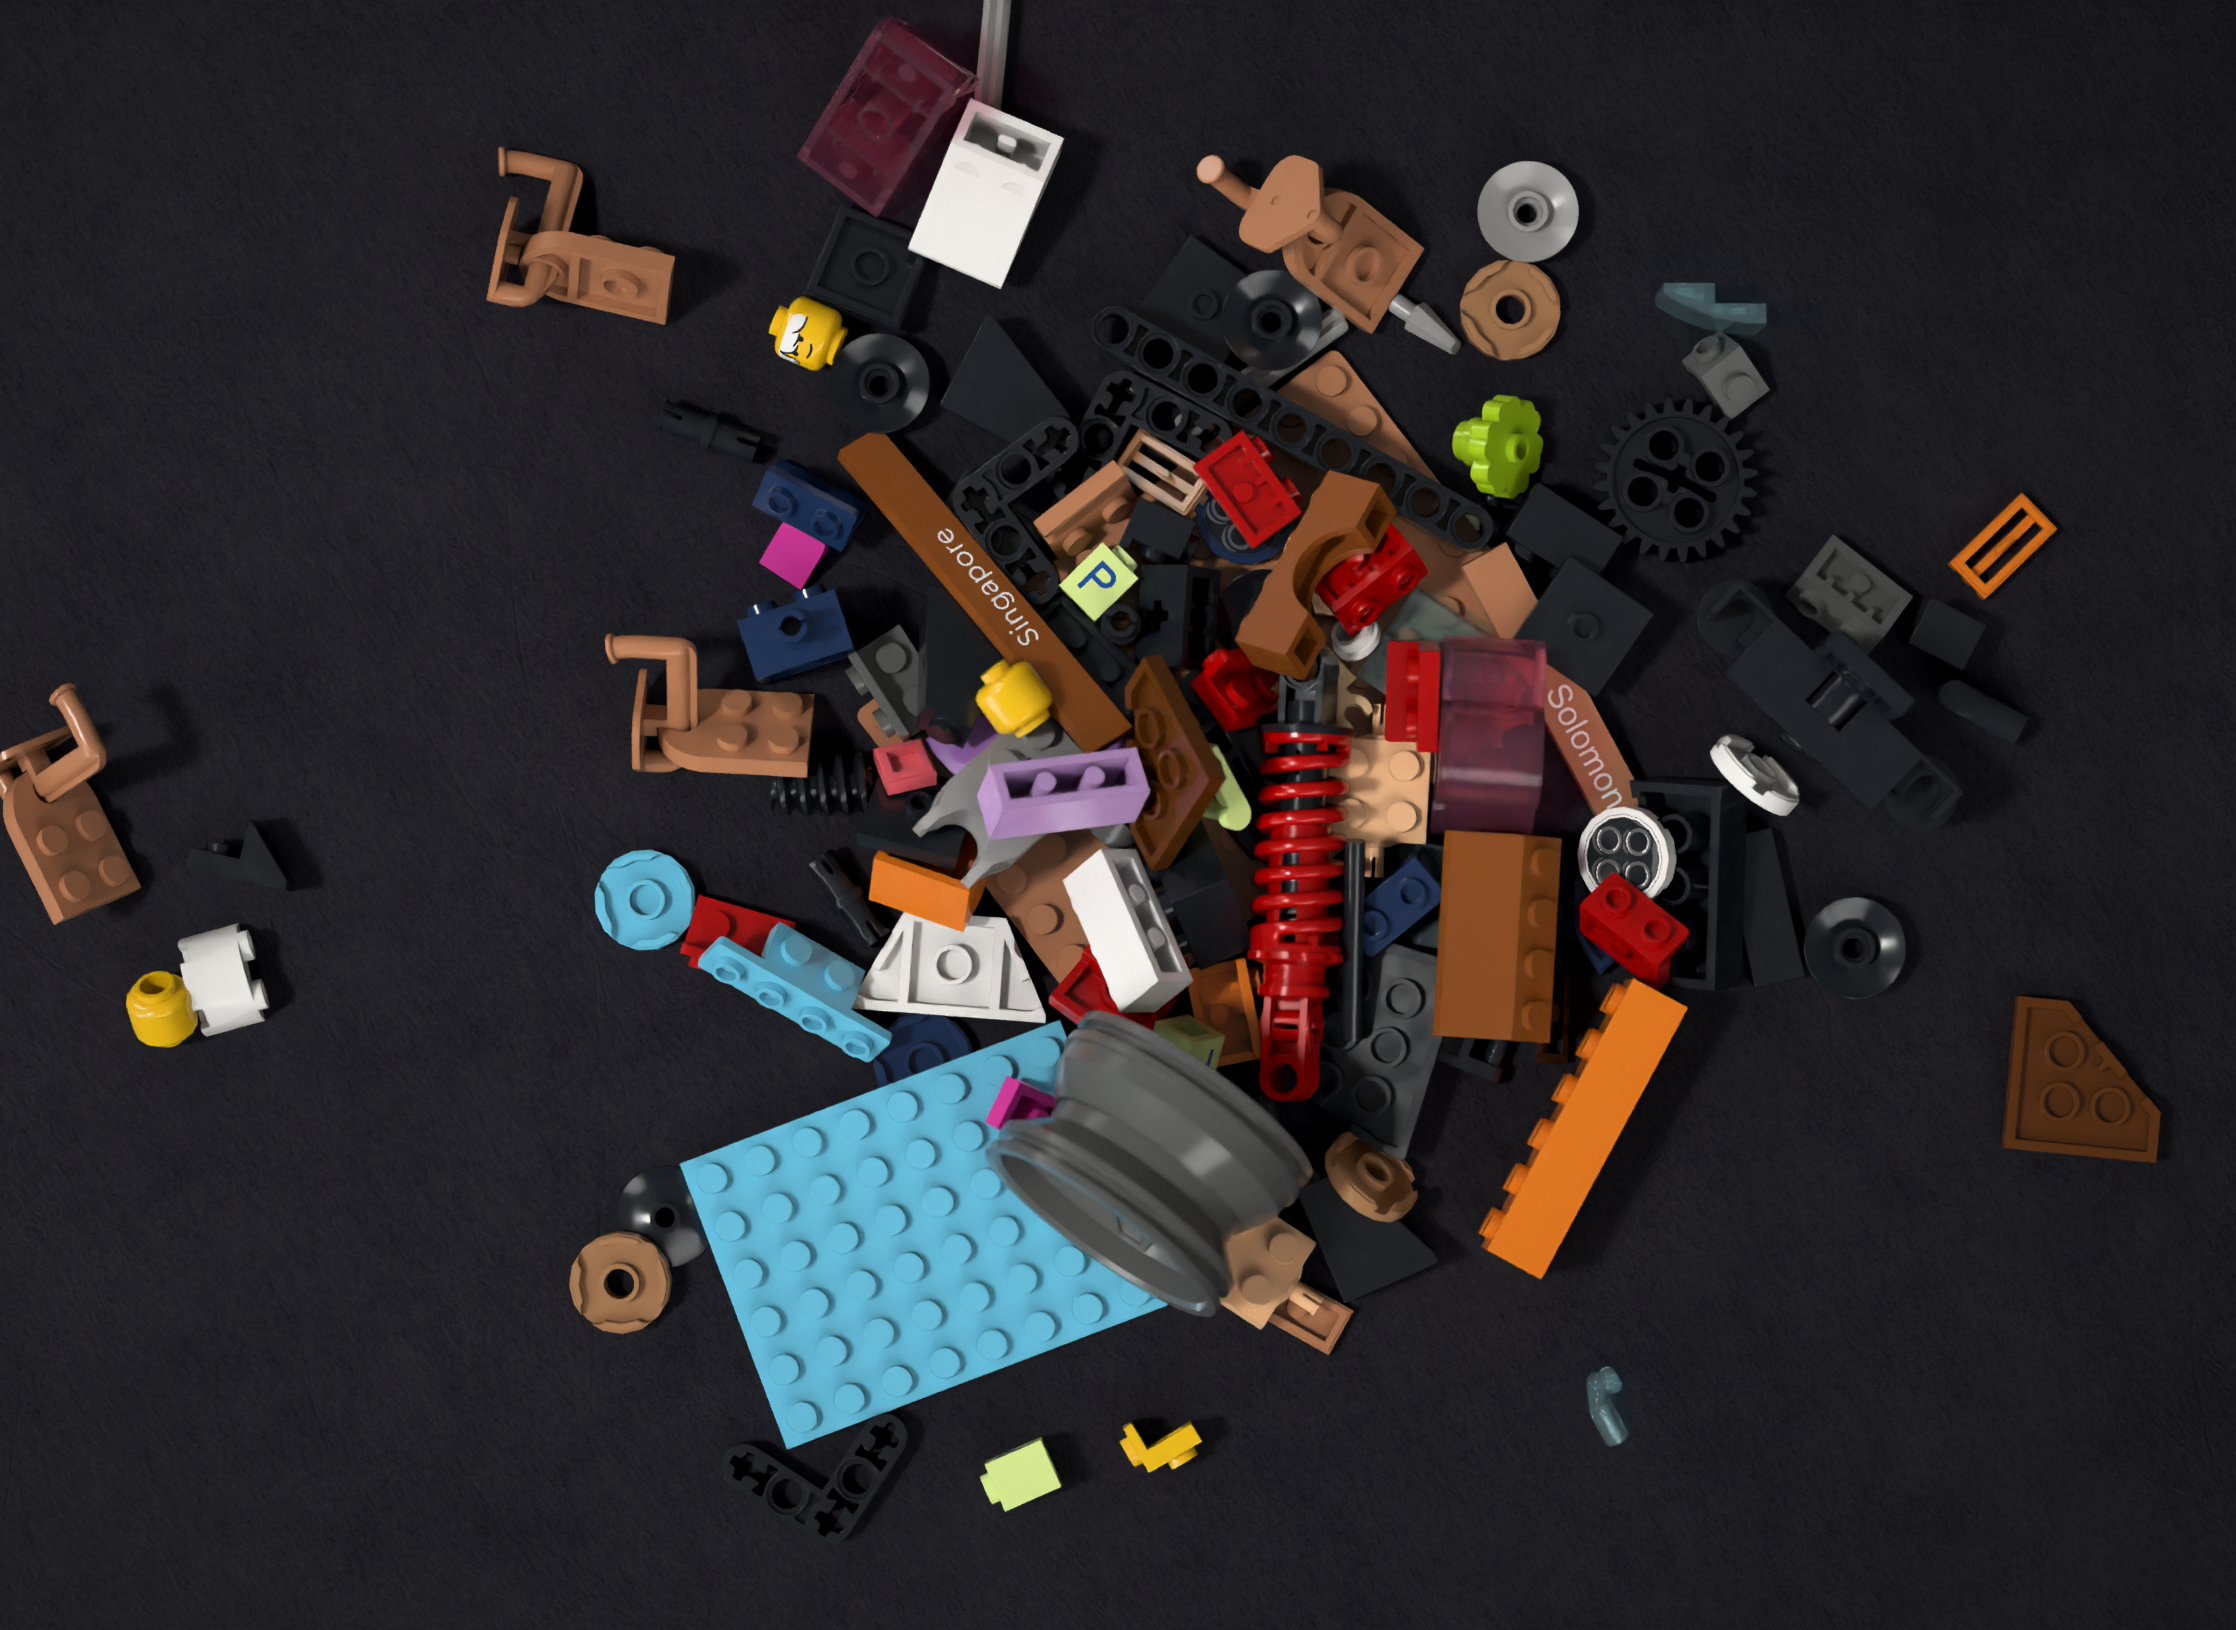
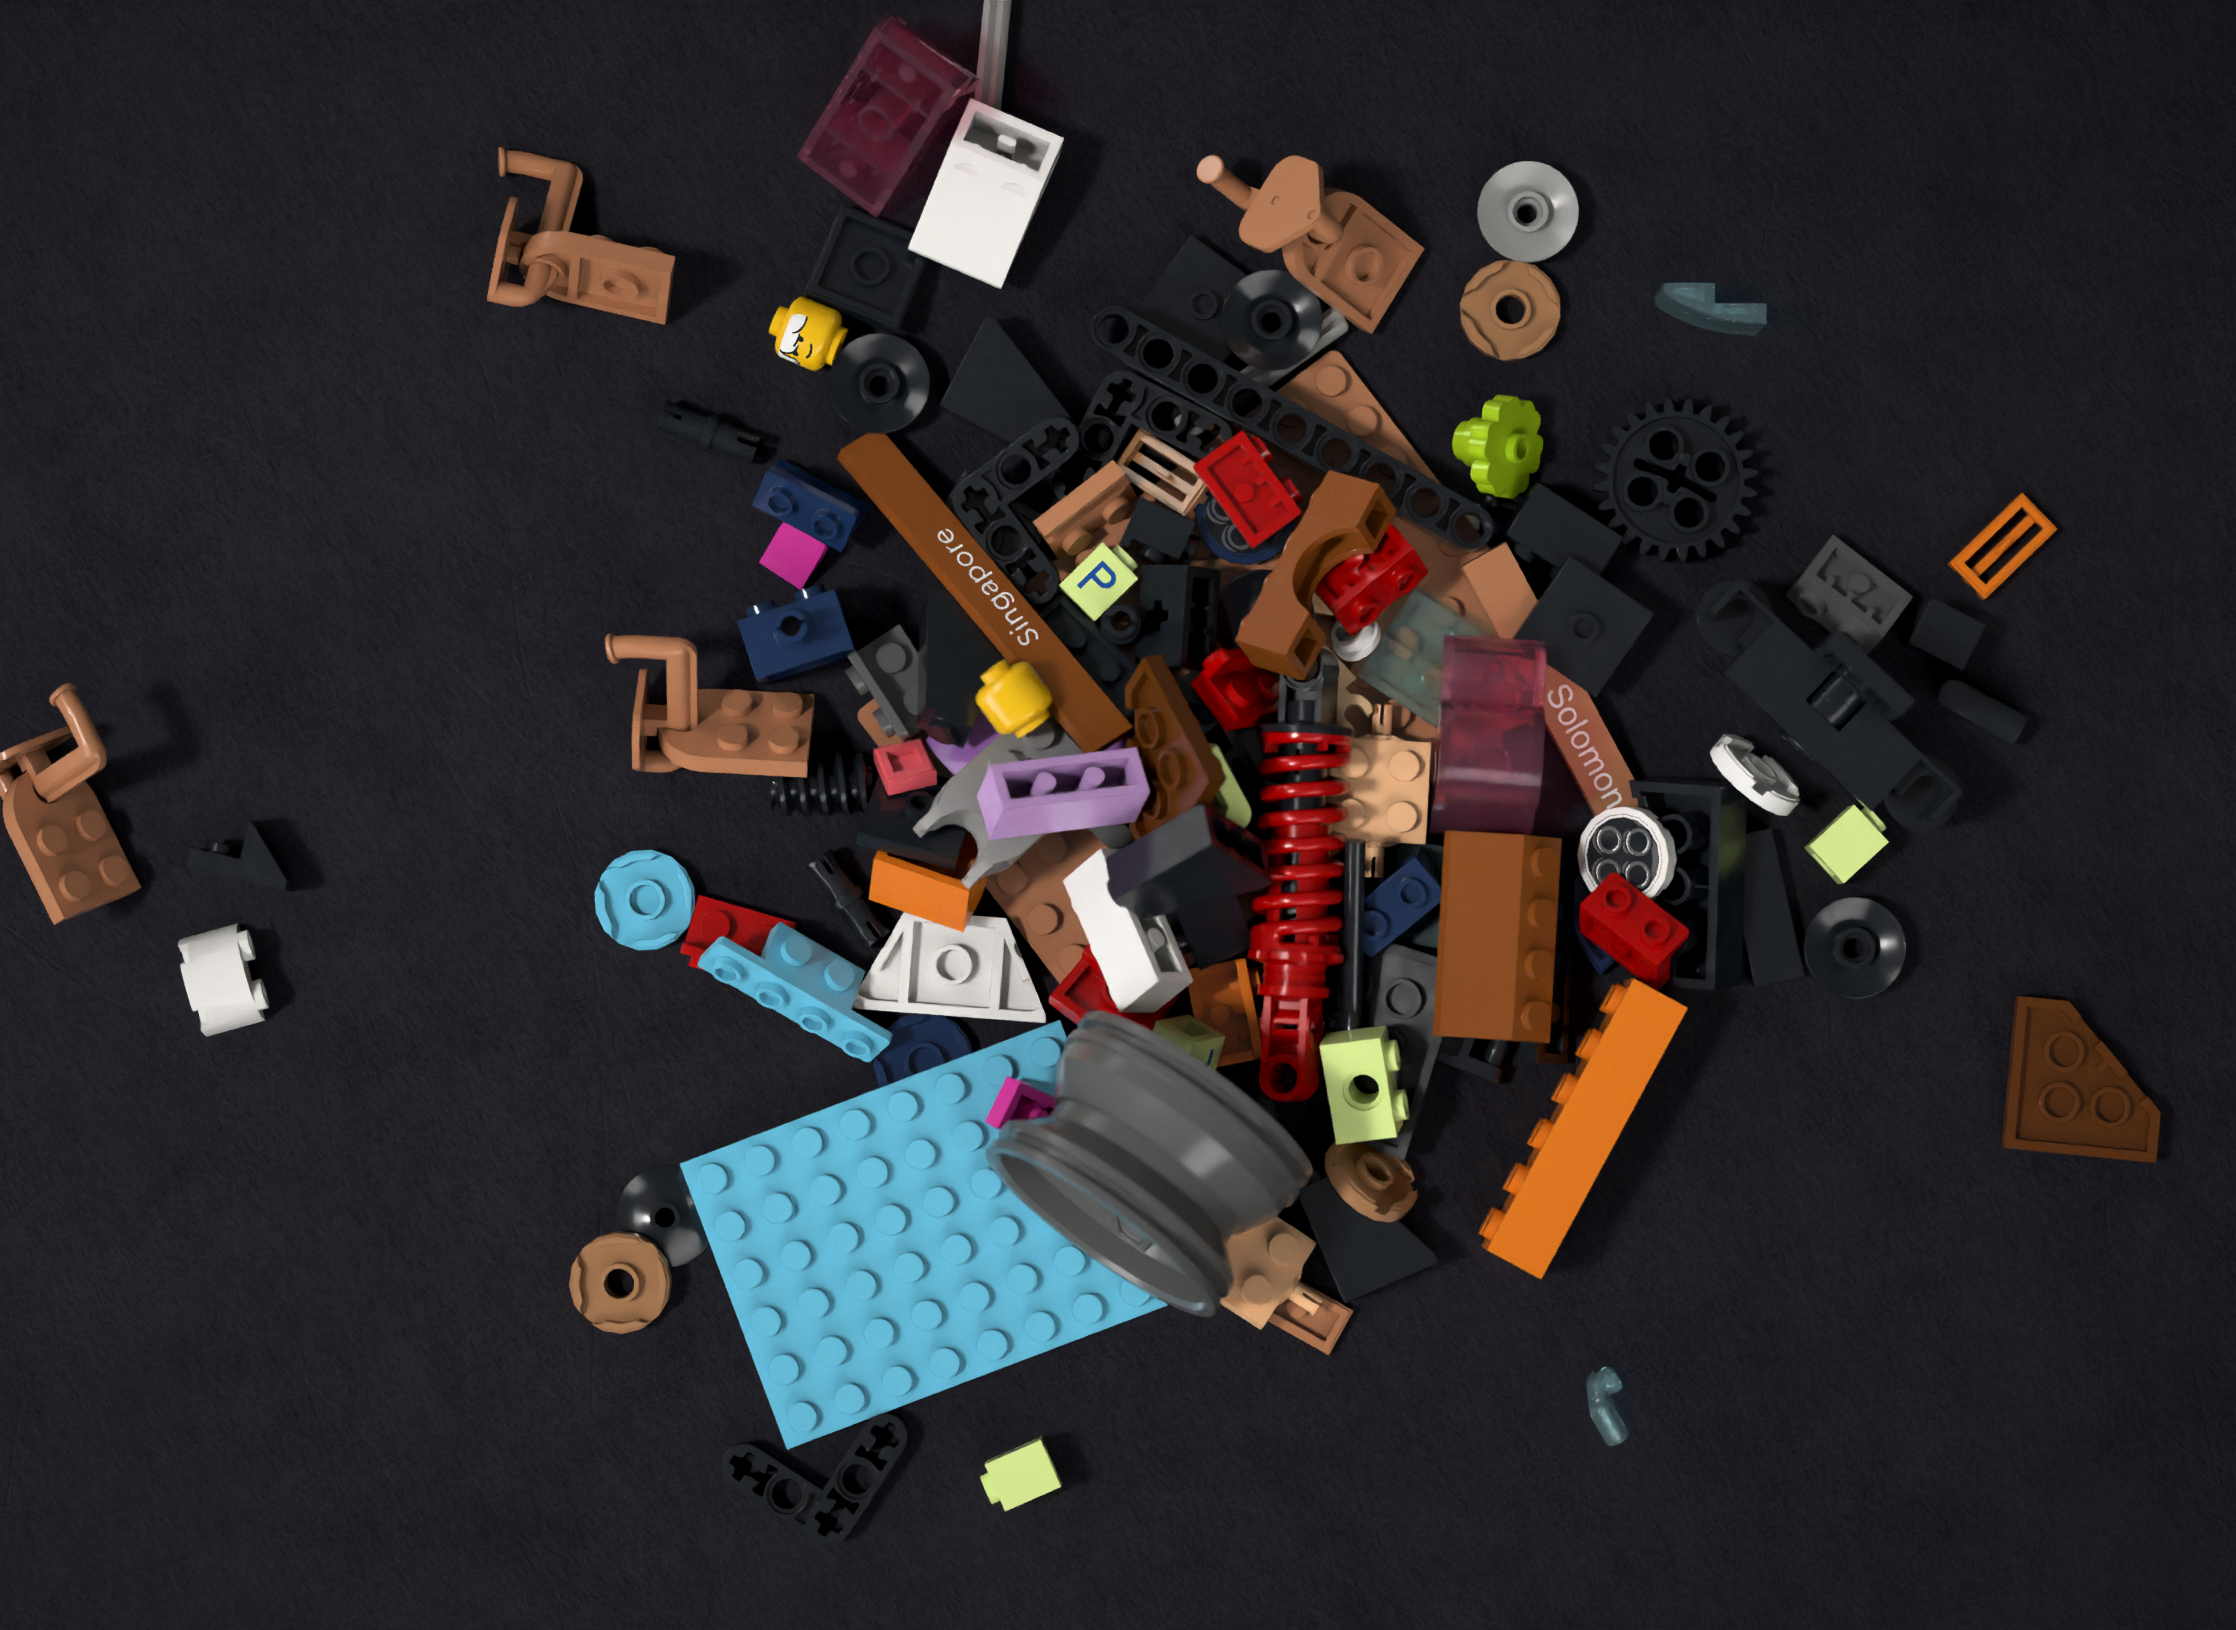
(161, 1009): yellow head -> none
(1173, 1448): yellow bracket -> none
(1187, 864): none -> black slope
(1353, 1112): none -> yellowish green brick
(1412, 693): red bracket -> none
(1424, 323): light grey bar -> none
(1725, 374): dark grey bracket -> none
(1848, 843): none -> yellowish green brick

